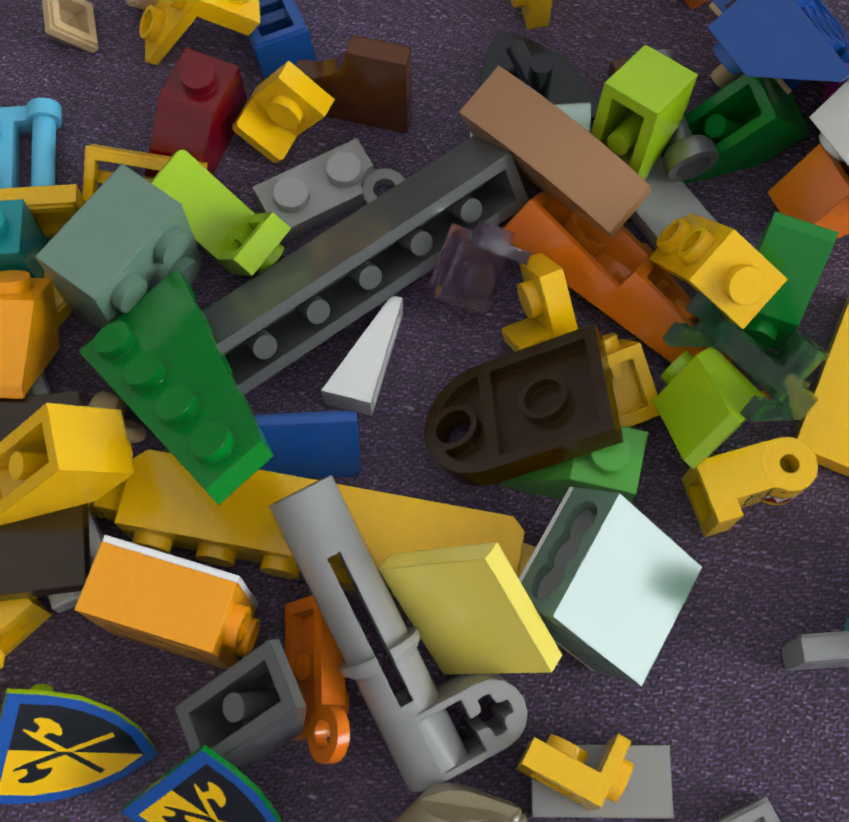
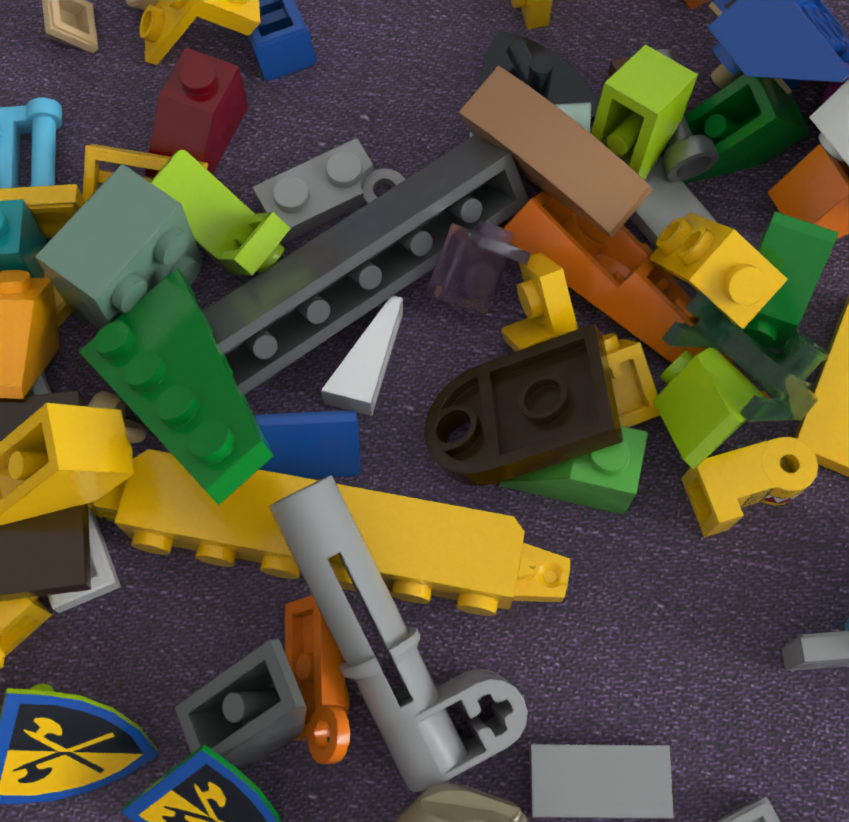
(170, 603): light orange piece -> none
(281, 111): yellow bracket -> none
(368, 83): reddish brown tile -> none
(471, 610): light yellow tile -> none
(563, 769): yellow bracket -> none
(608, 583): piece -> none

